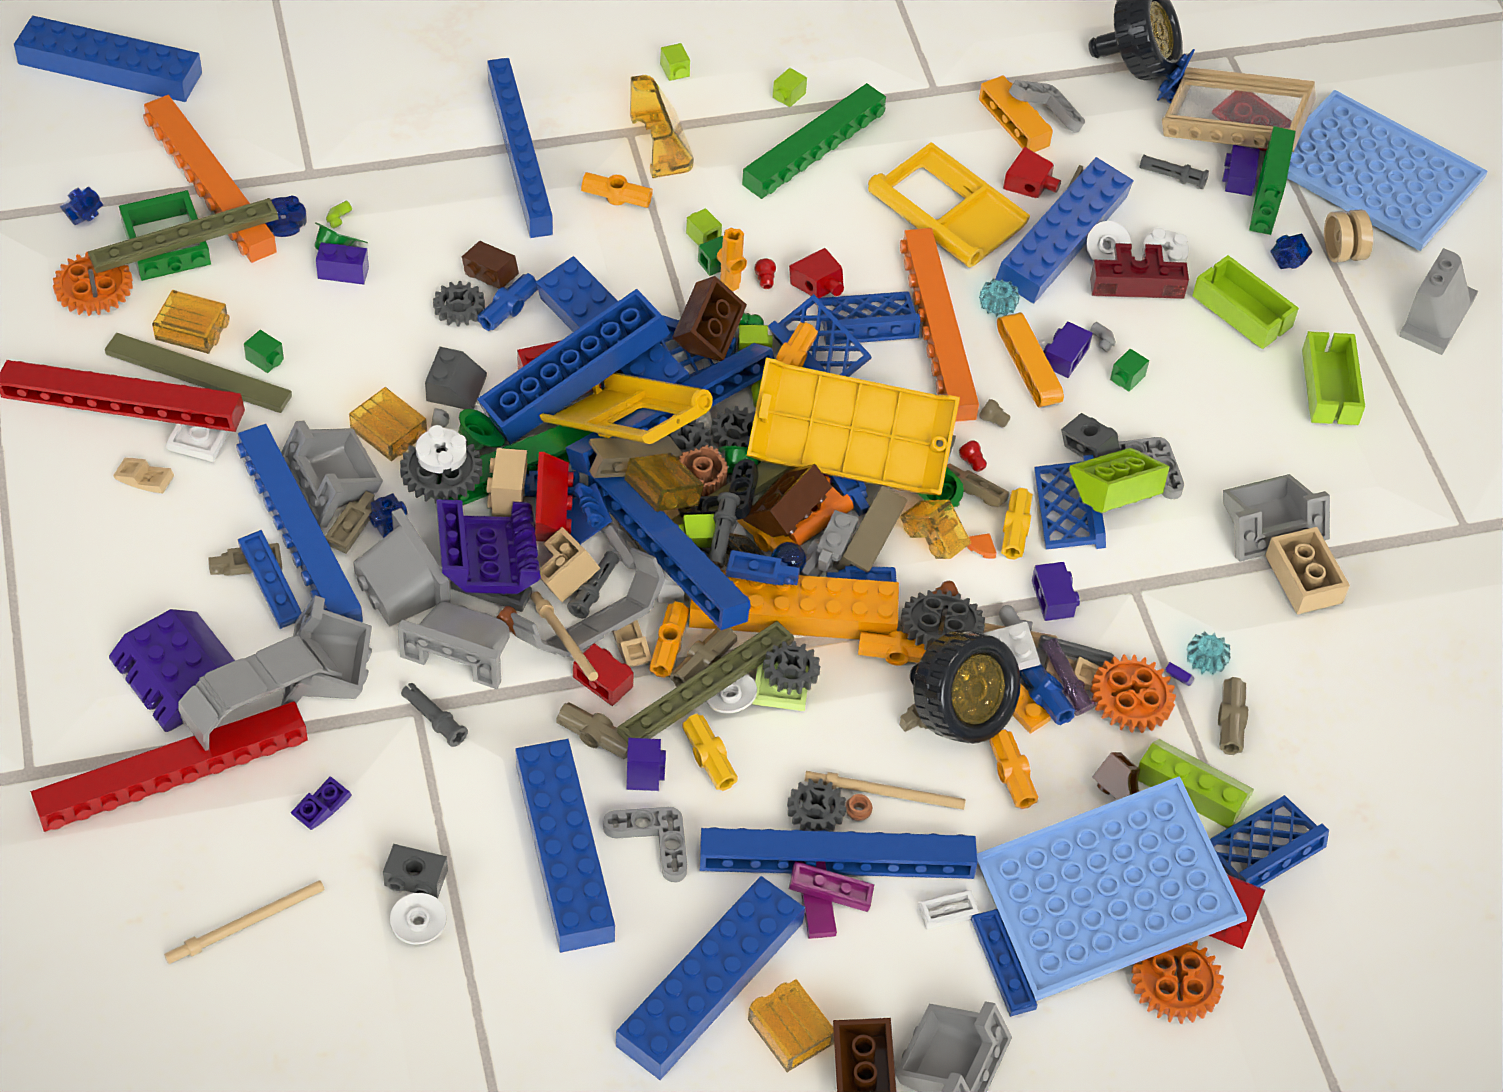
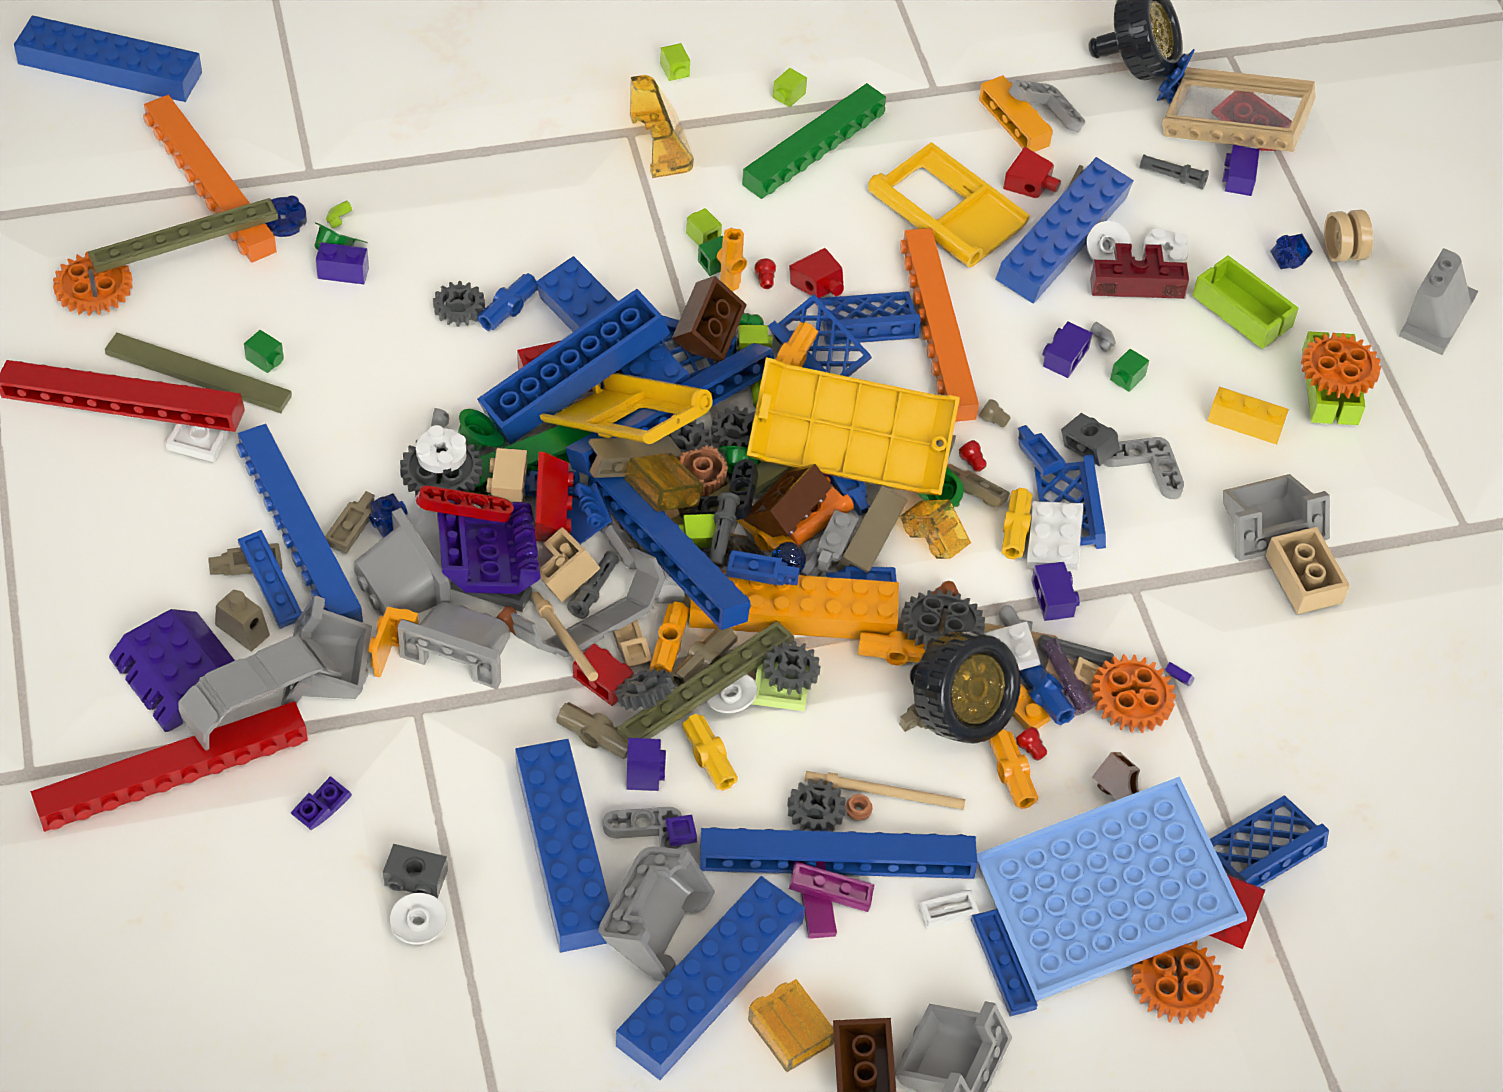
(82, 205): clear blue brick -> none
(142, 476): tan slope -> none
(159, 209): green window -> none
(190, 321): clear yellow brick -> none
(194, 945): tan bar -> none
(241, 620): none -> dark tan torso
(329, 468): light grey windscreen -> none
(388, 423): clear yellow brick -> none
(388, 636): none -> light orange bracket
(436, 500): none -> red beam
(441, 720): dark grey pin -> none
(454, 379): dark grey slope -> none
(490, 265): reddish brown brick -> none
(520, 148): blue brick -> none
(617, 189): light orange piece -> none
(645, 689): none -> dark grey gear
(651, 906): none -> light grey windscreen
(681, 830): none -> dark purple tile
(983, 545): orange tile -> none
(999, 297): clear light blue gear -> none
(1030, 360): light orange beam -> none
(1032, 743): none -> red piece
(1040, 451): none -> blue hinge
(1055, 534): none -> white plate
(1118, 479): lime slope -> none
(1208, 653): clear light blue gear -> none
(1210, 790): lime slope -> none
(1232, 716): dark tan piece -> none
(1248, 415): none -> yellow brick
(1272, 180): green window -> none
(1340, 365): none -> orange gear
(1382, 168): light blue plate -> none

